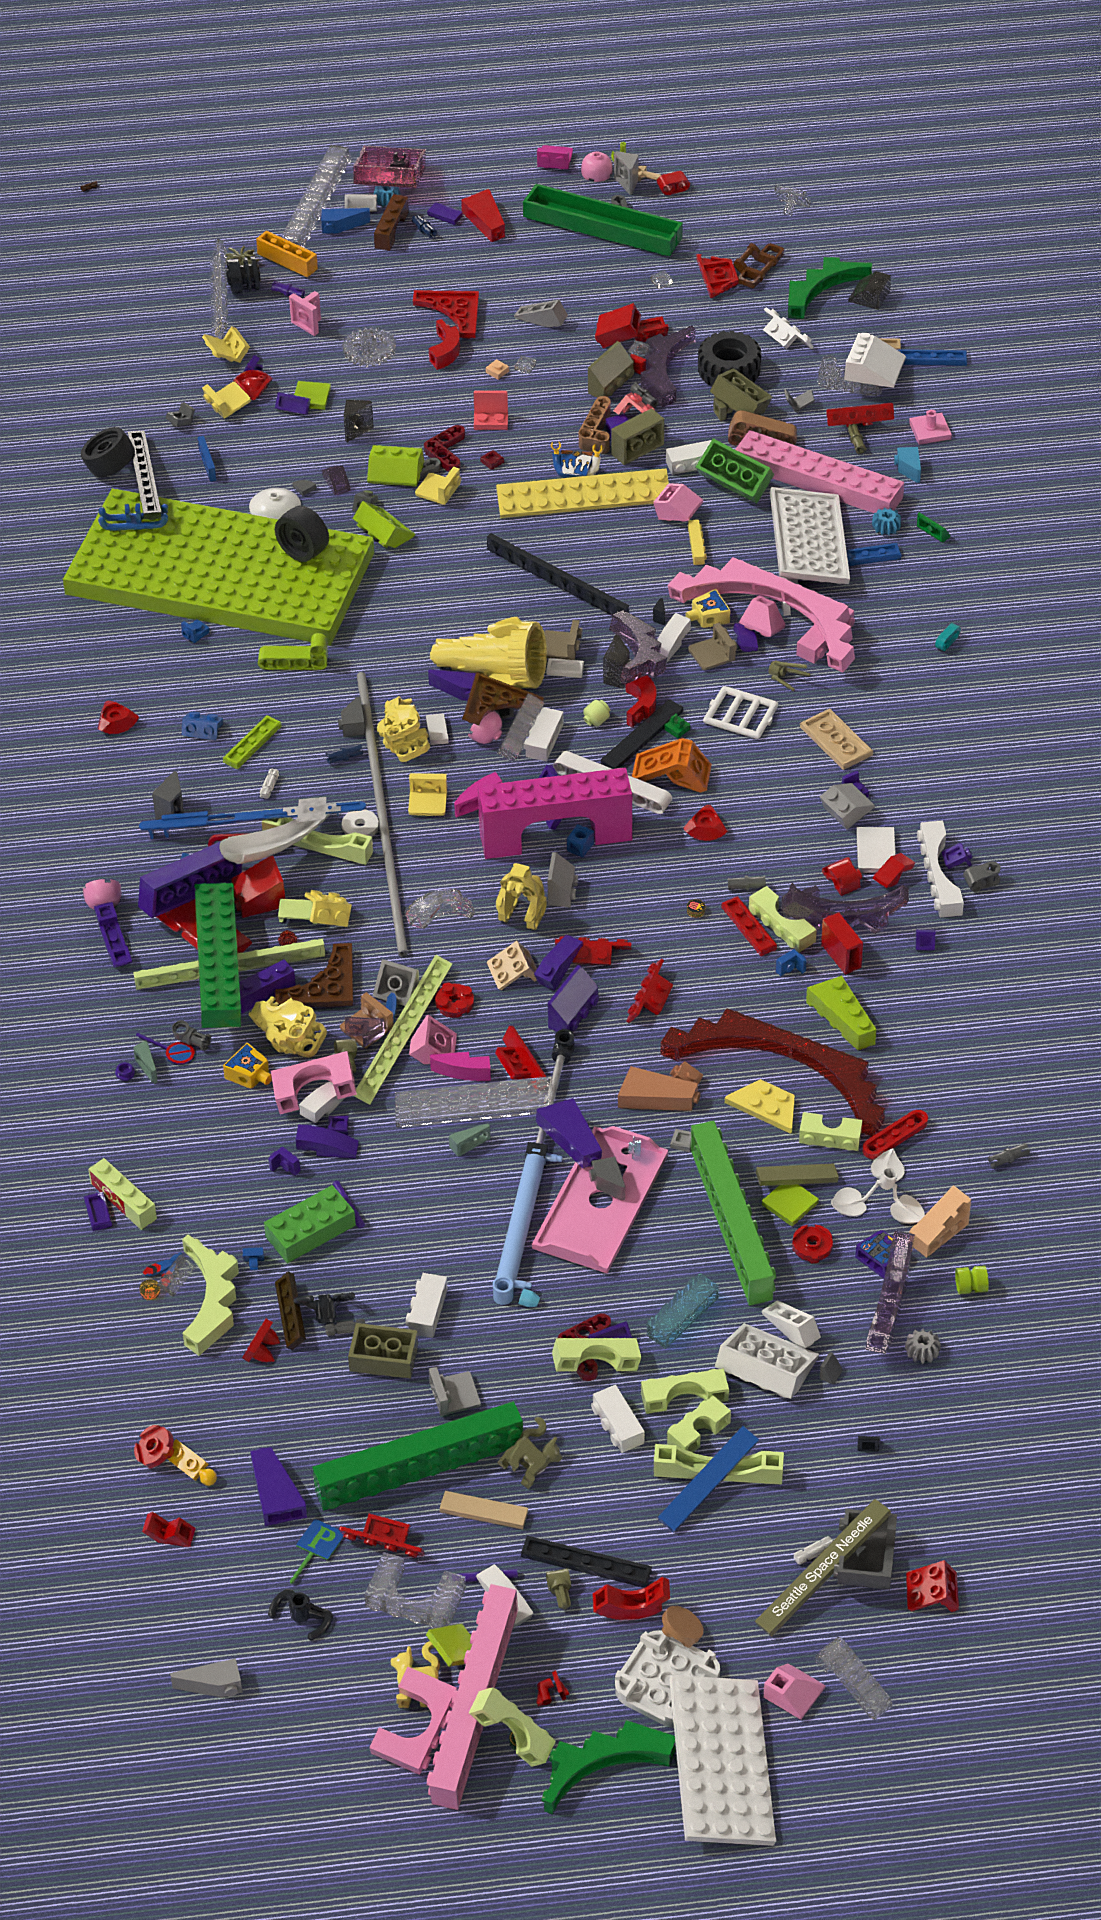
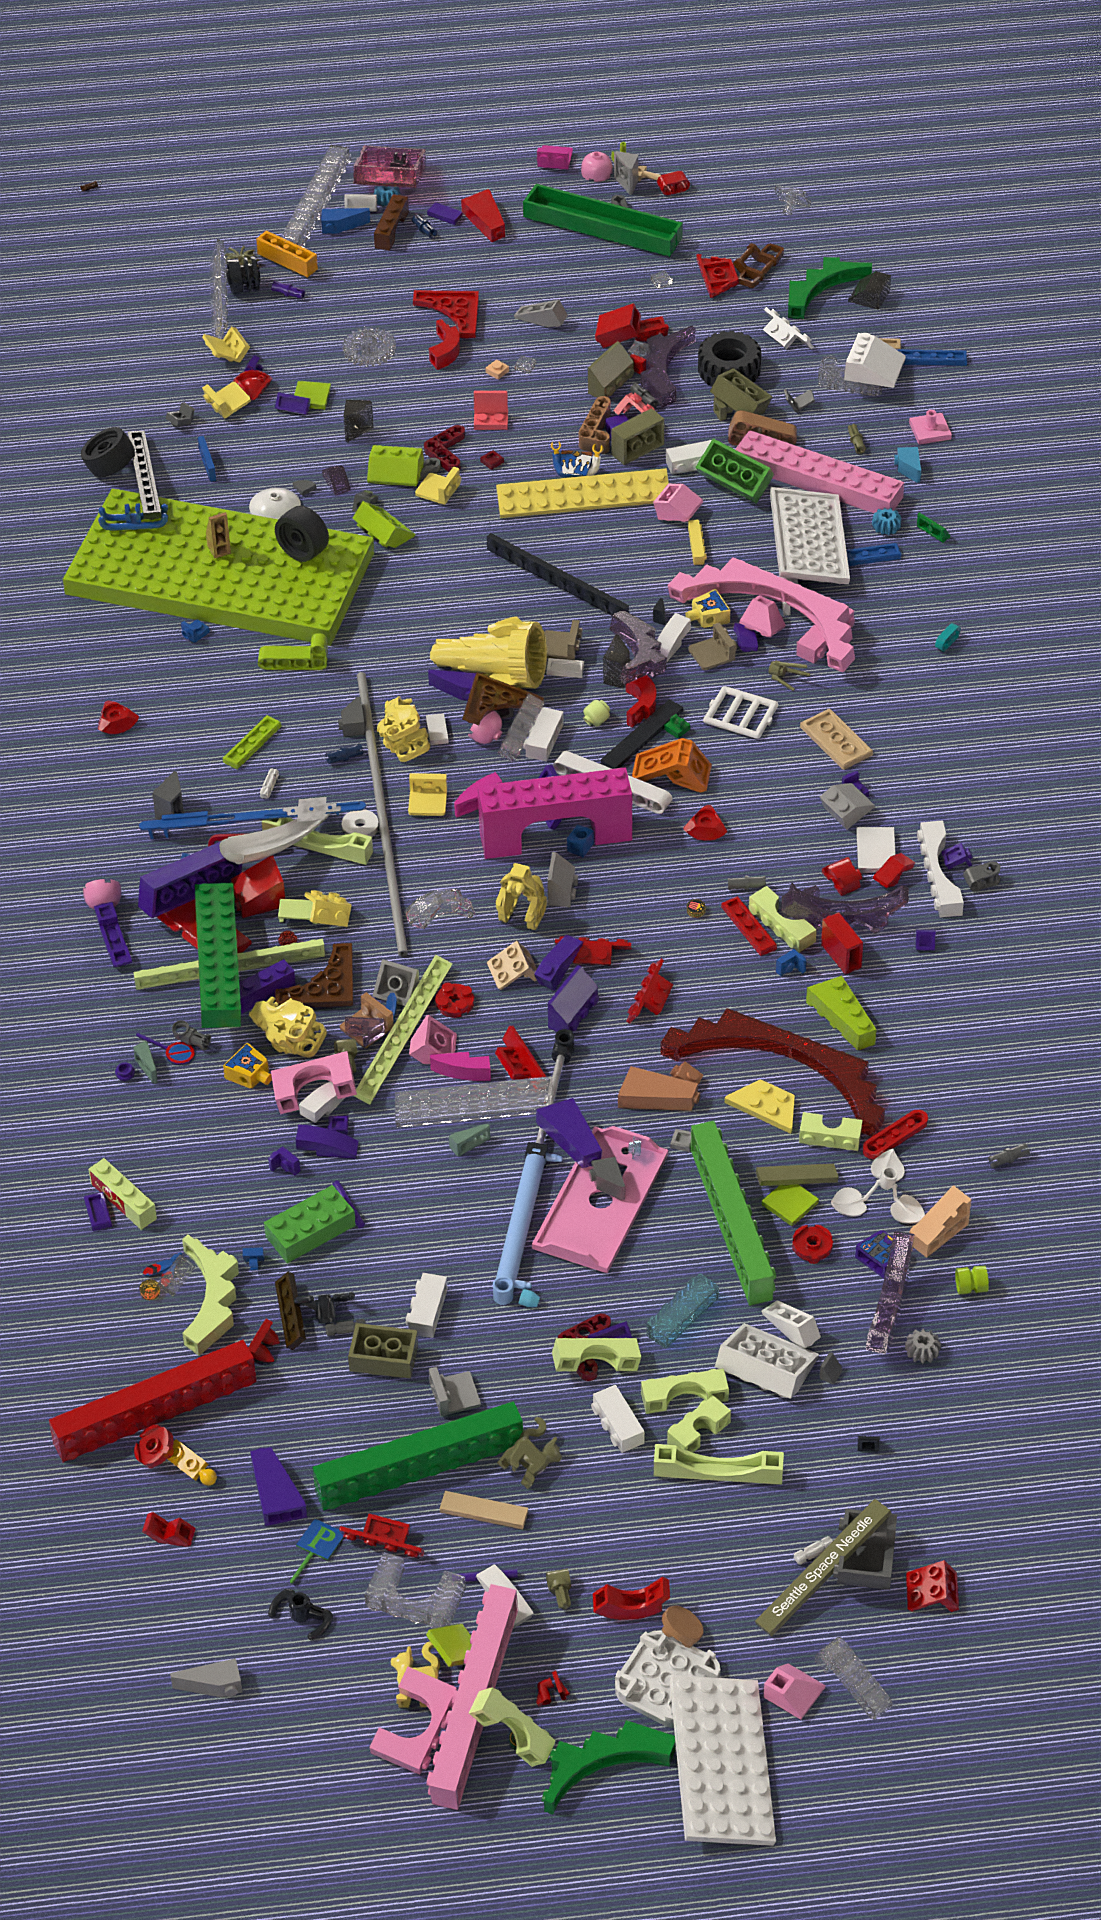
(152, 1401): none -> red brick
(201, 725): blue bracket -> none
(218, 535): none -> medium nougat slope
(306, 312): bright pink bracket -> none
(586, 1561): black tile -> none
(708, 1479): blue tile -> none
(860, 414): red bracket -> none

